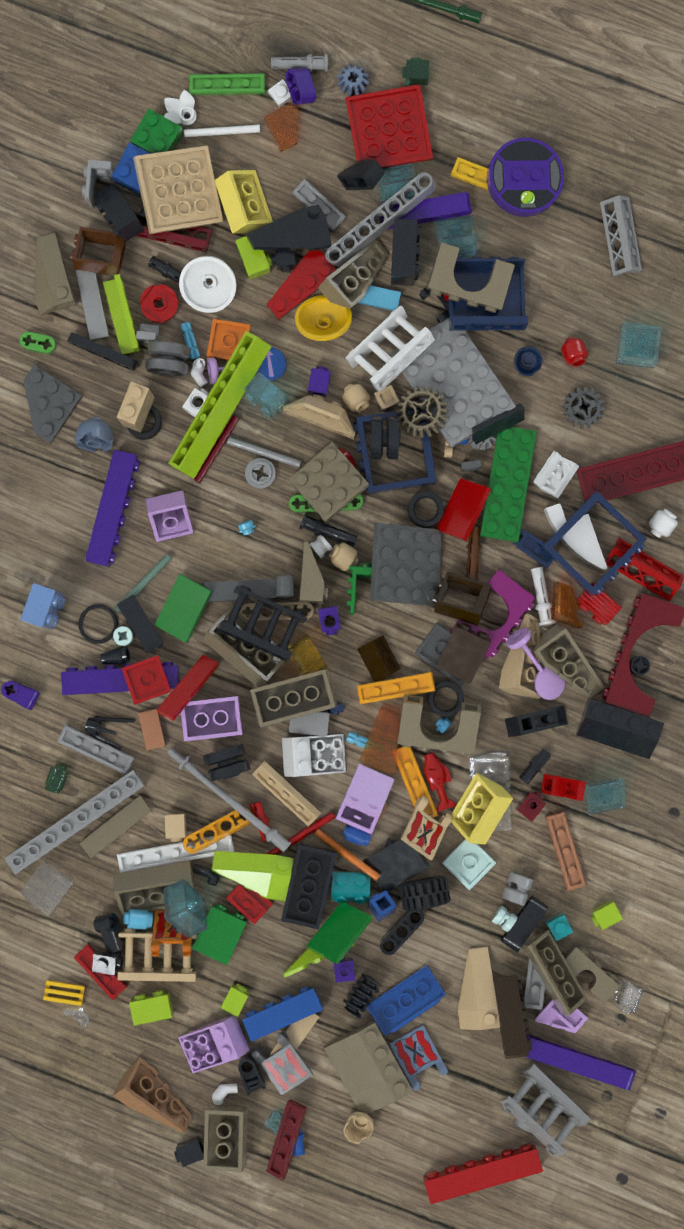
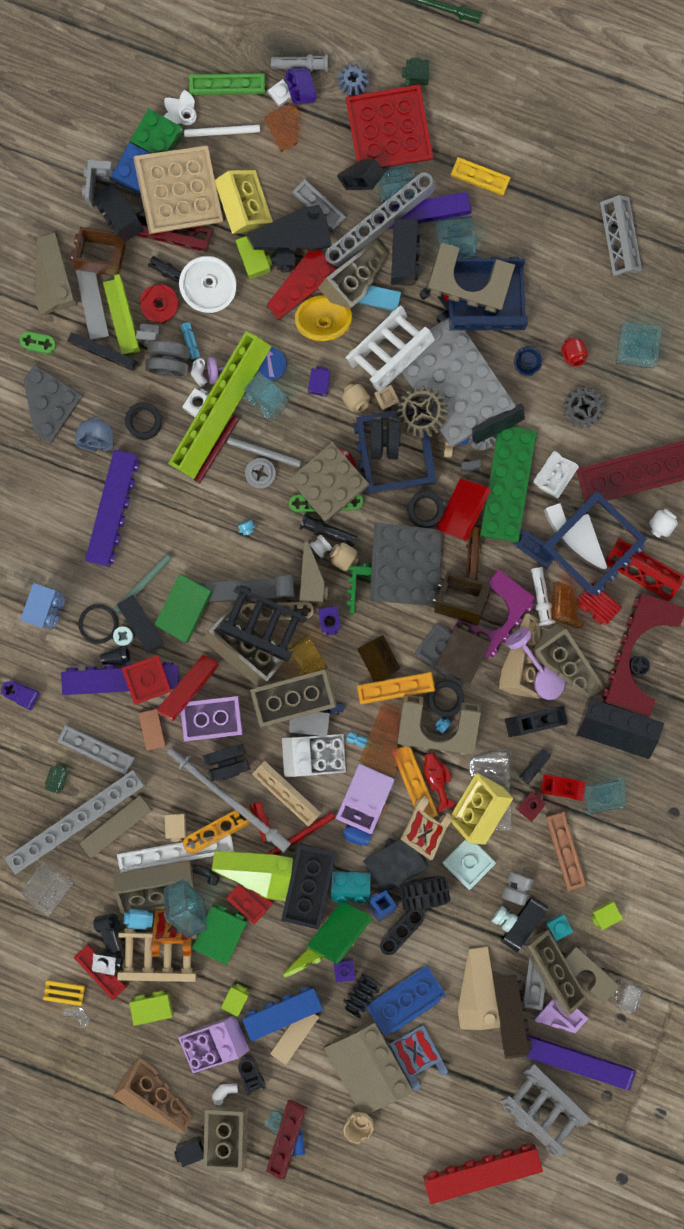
(95, 727): black plant -> none
(135, 406): tan brick -> none
(169, 516): lavender slope -> none
(225, 338): orange plate -> none
(285, 1066): flag -> none
(322, 414): tan wedge -> none
(348, 855): orange bar -> none
(525, 177): piece -> none

